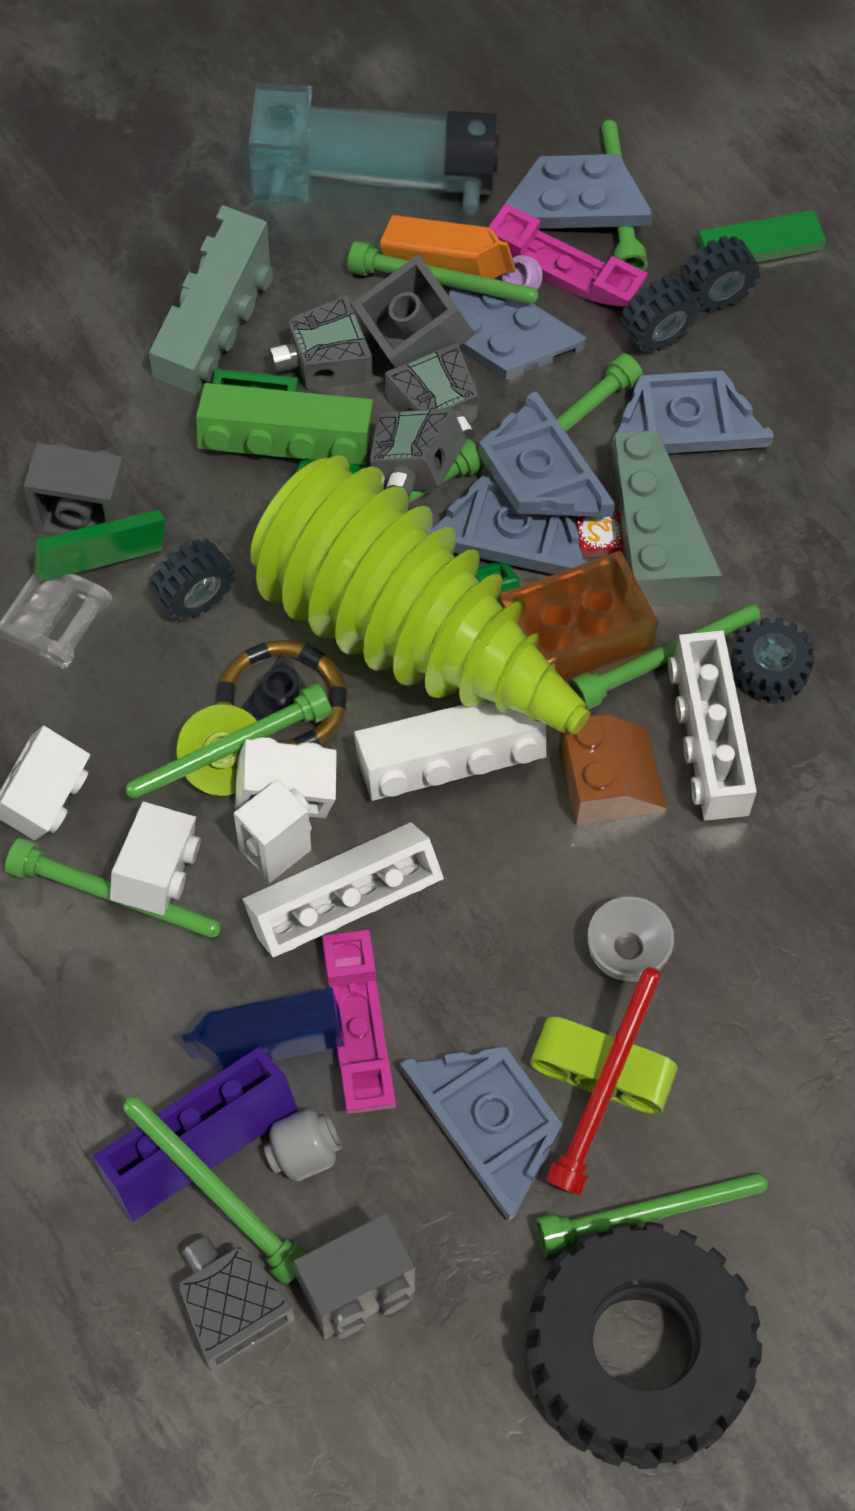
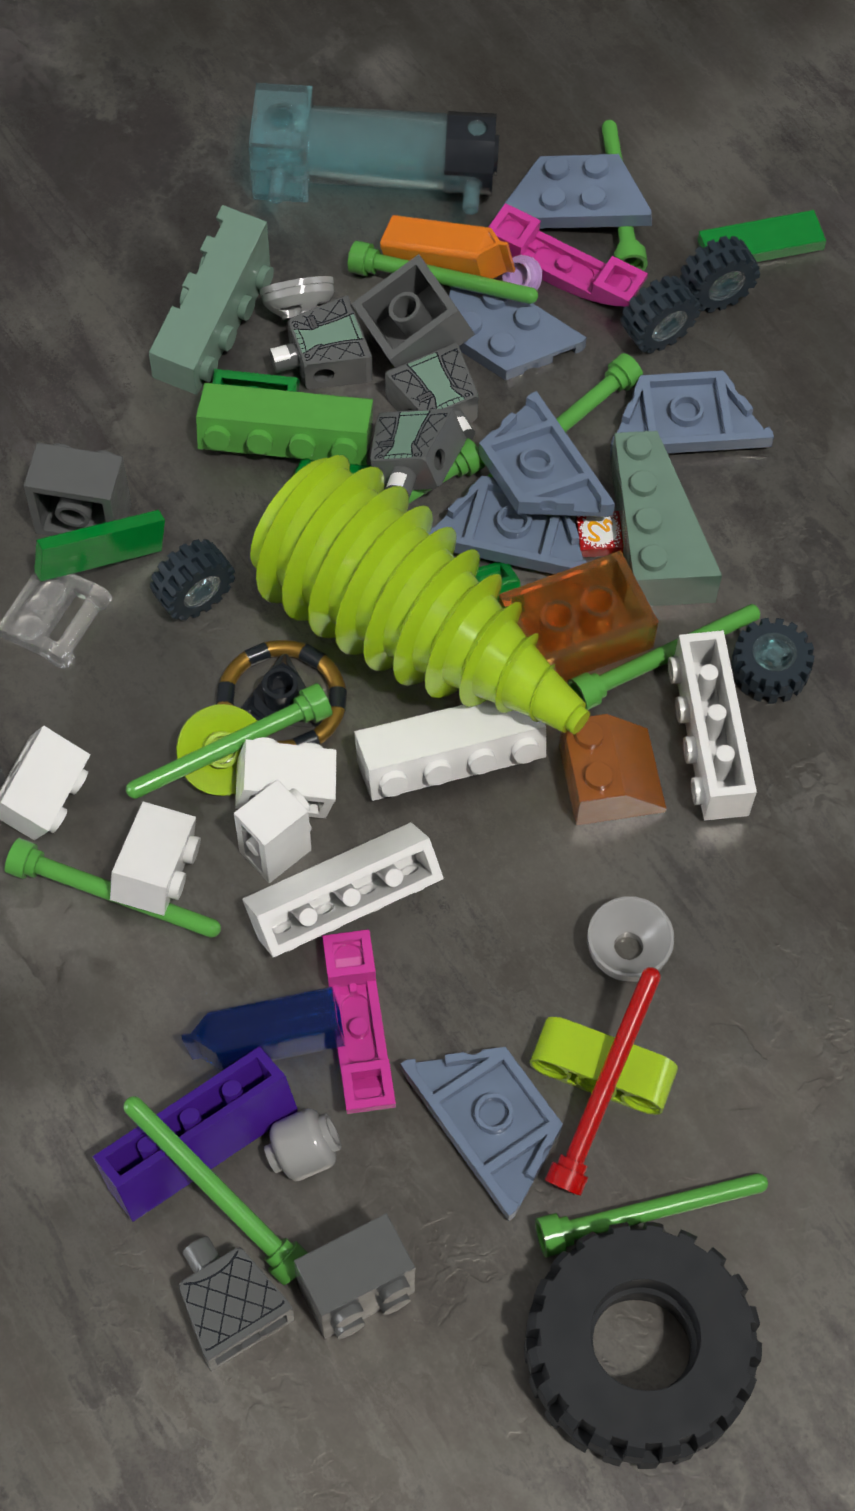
(297, 295): none -> light grey piece

